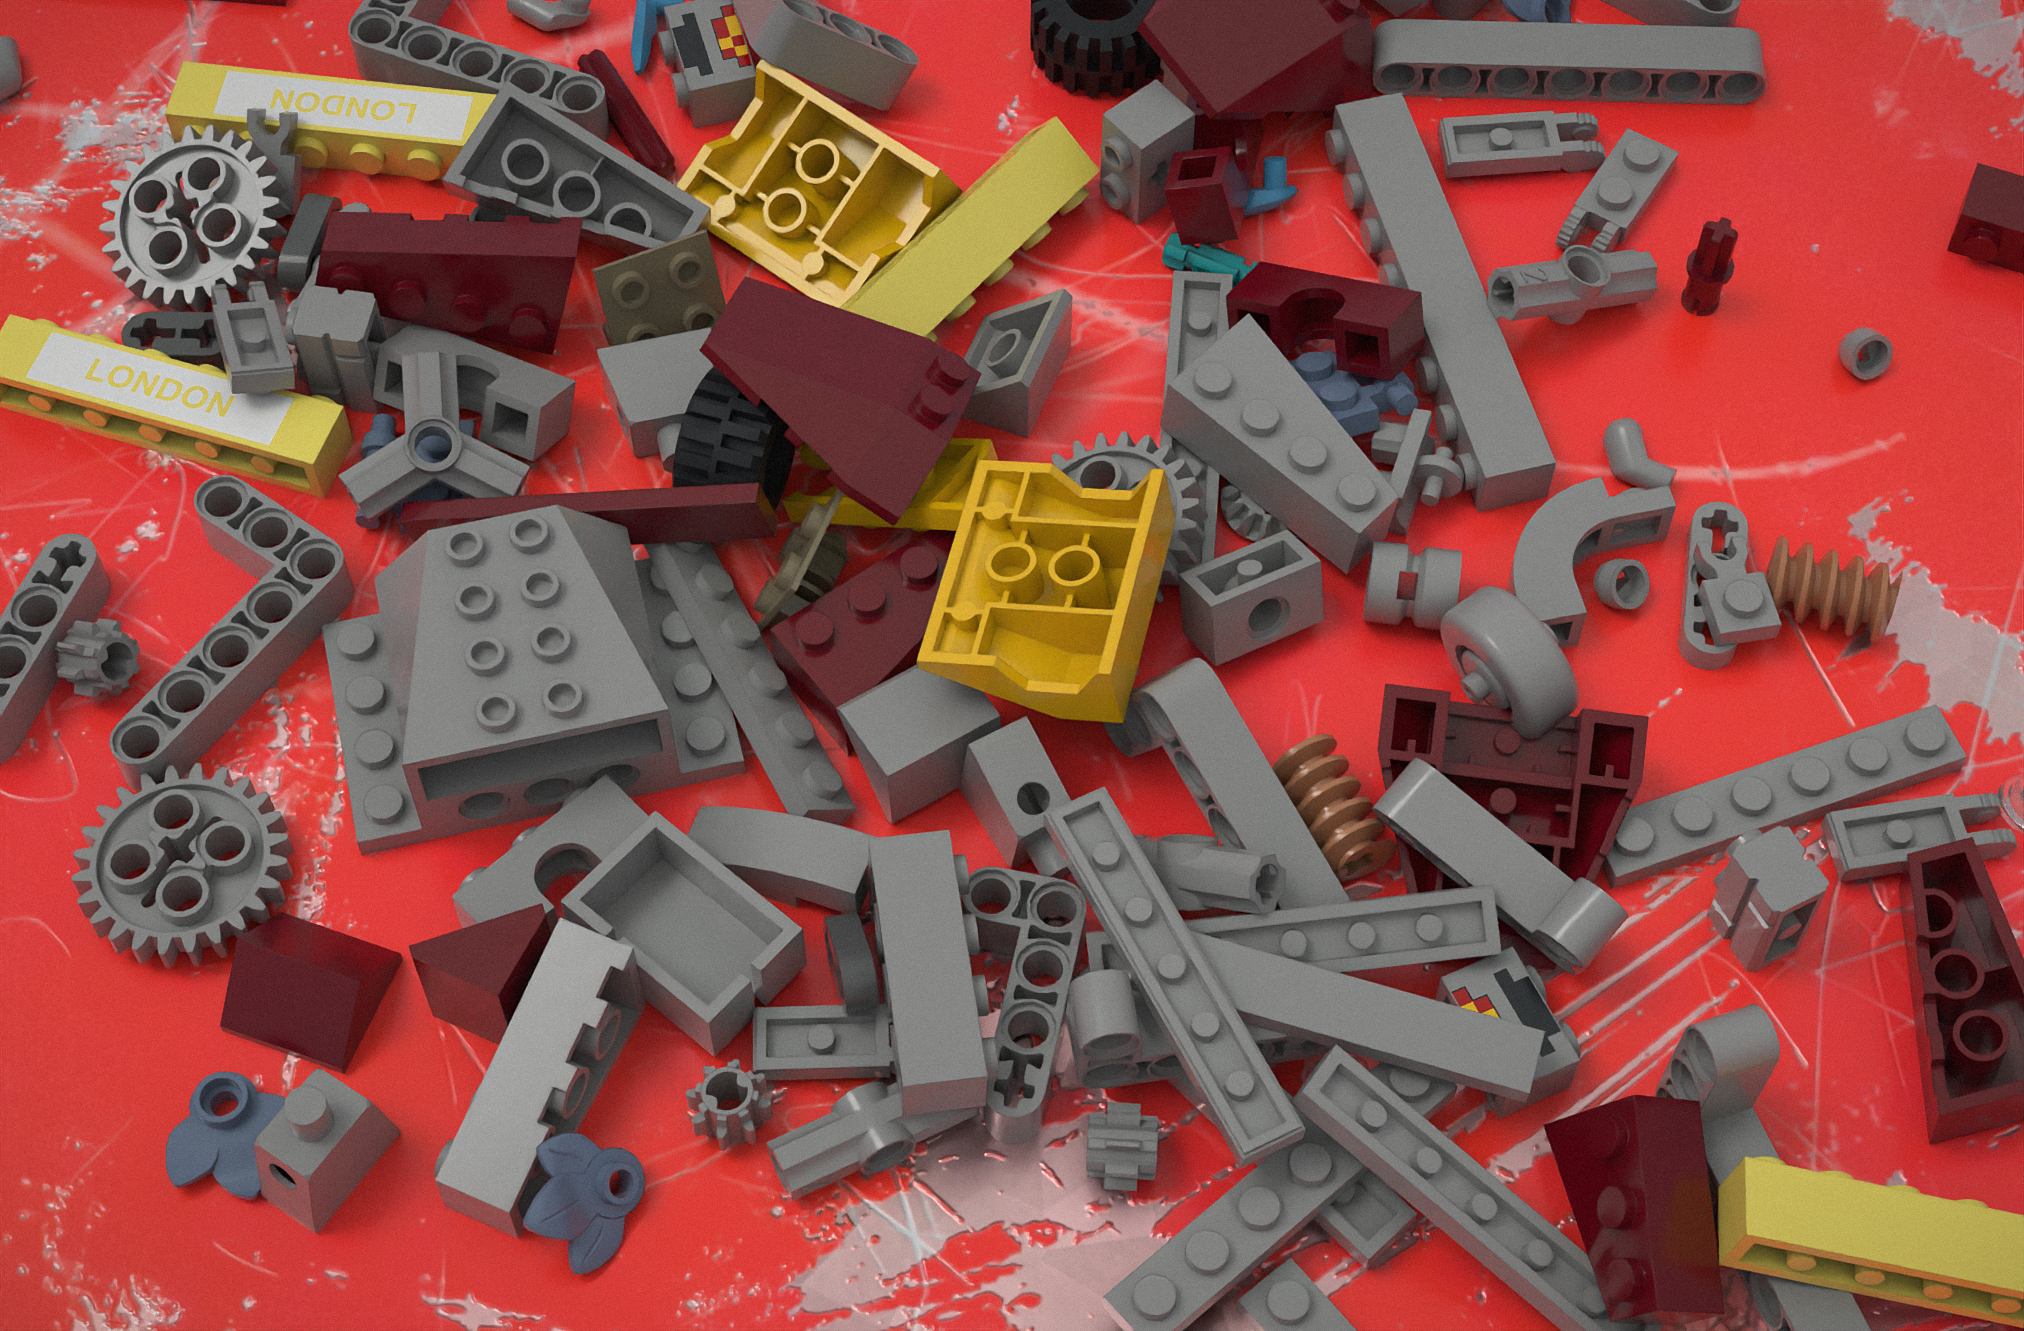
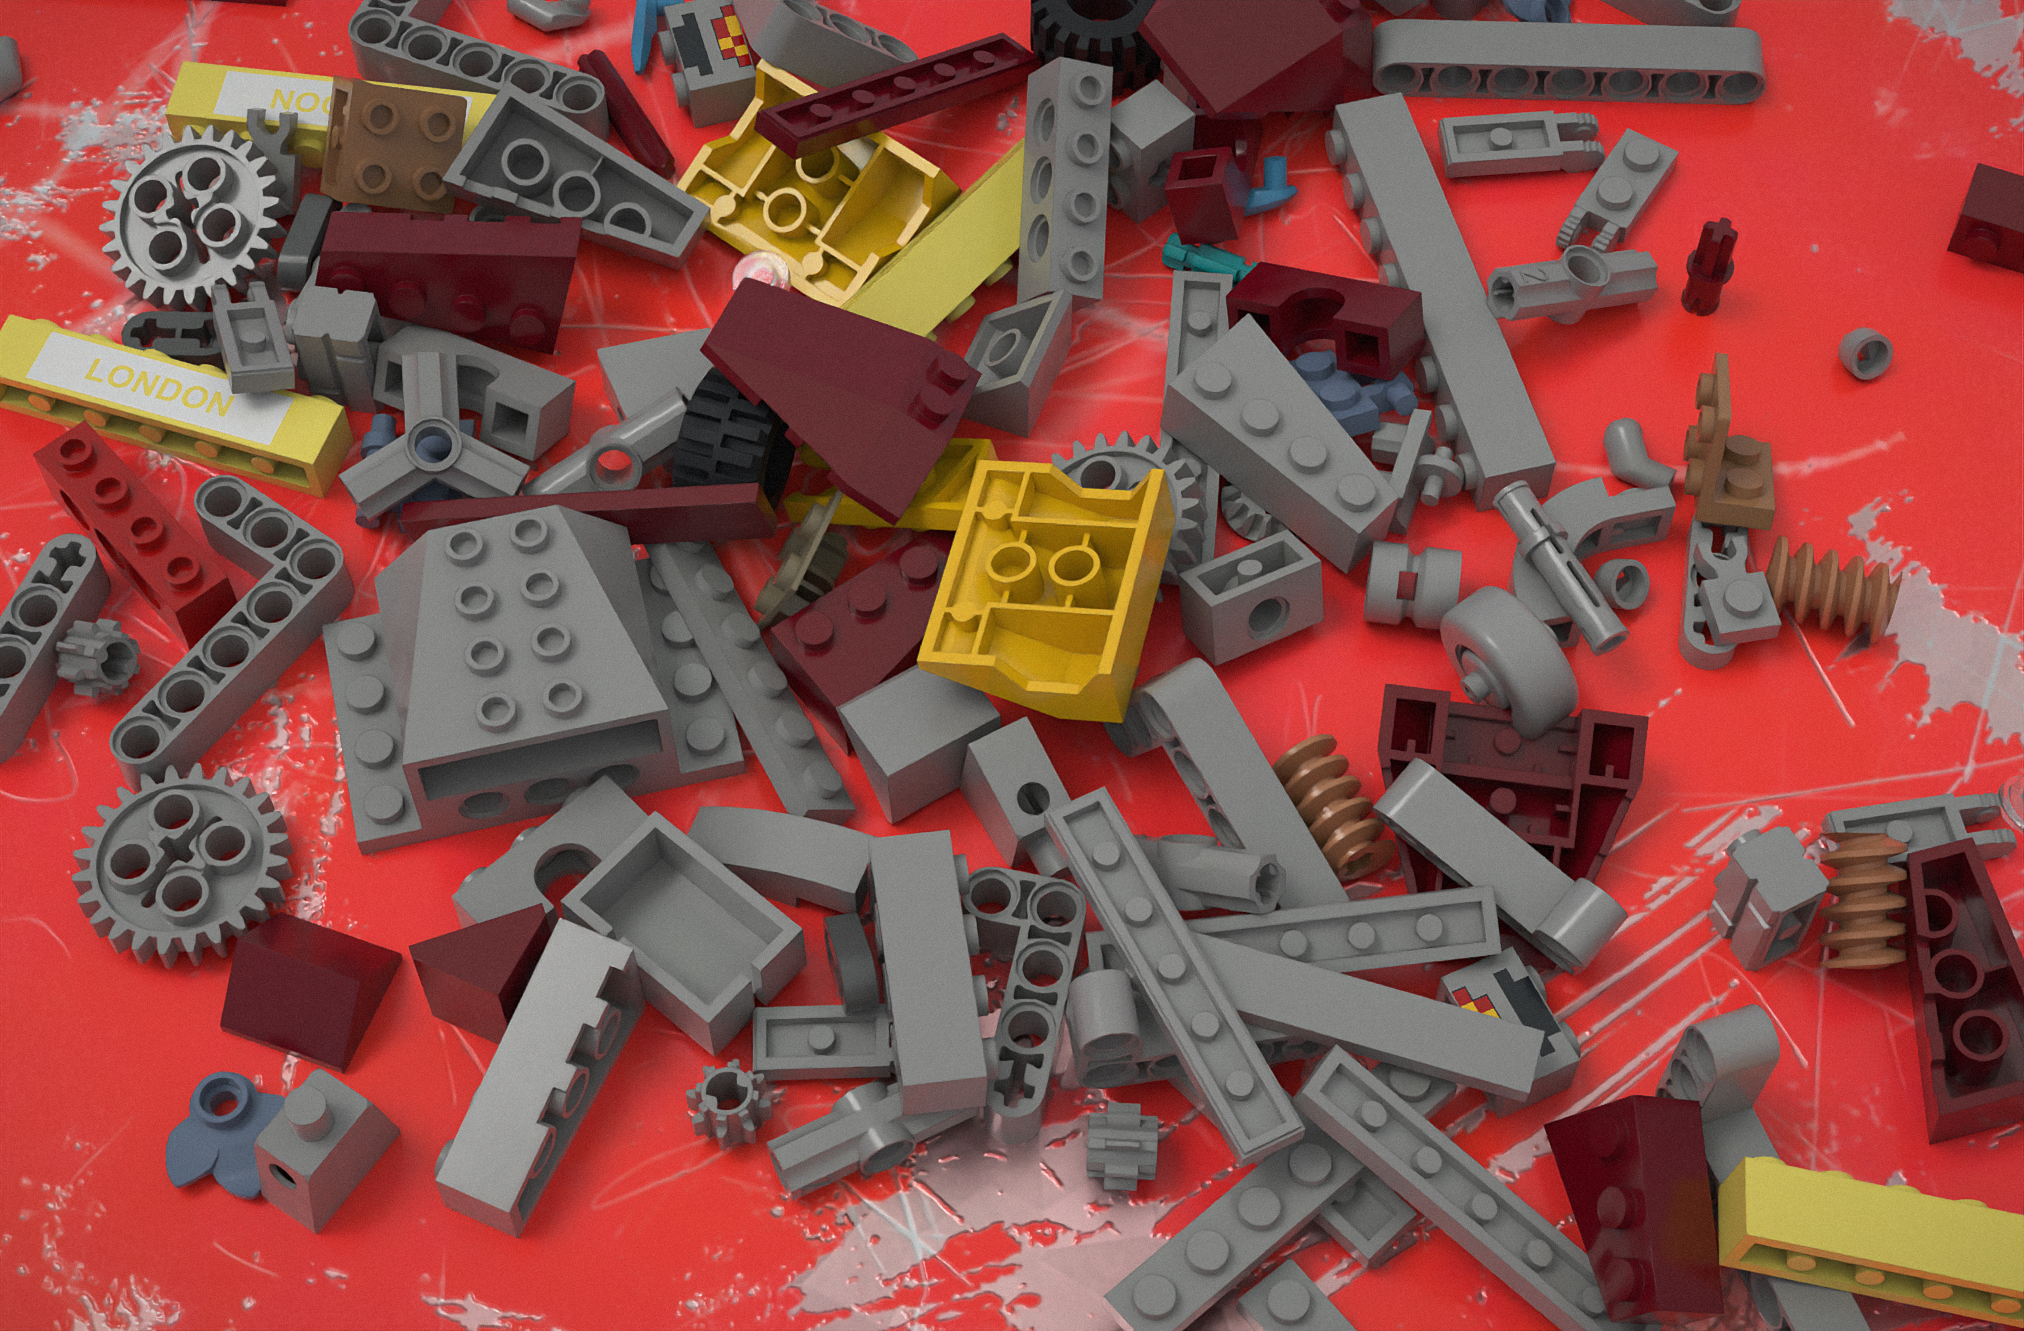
(136, 533): none -> red brick
(391, 145): none -> medium nougat bracket
(578, 1198): sand blue plate -> none
(645, 437): none -> light grey piece
(660, 291): dark tan hinge -> none
(762, 266): none -> clear plate
(895, 95): none -> dark red tile
(1065, 181): none -> light grey brick
(1546, 546): none -> light grey pin
(1725, 473): none -> medium nougat bracket
(1782, 793): light grey plate -> none
(1863, 900): none -> nougat piece

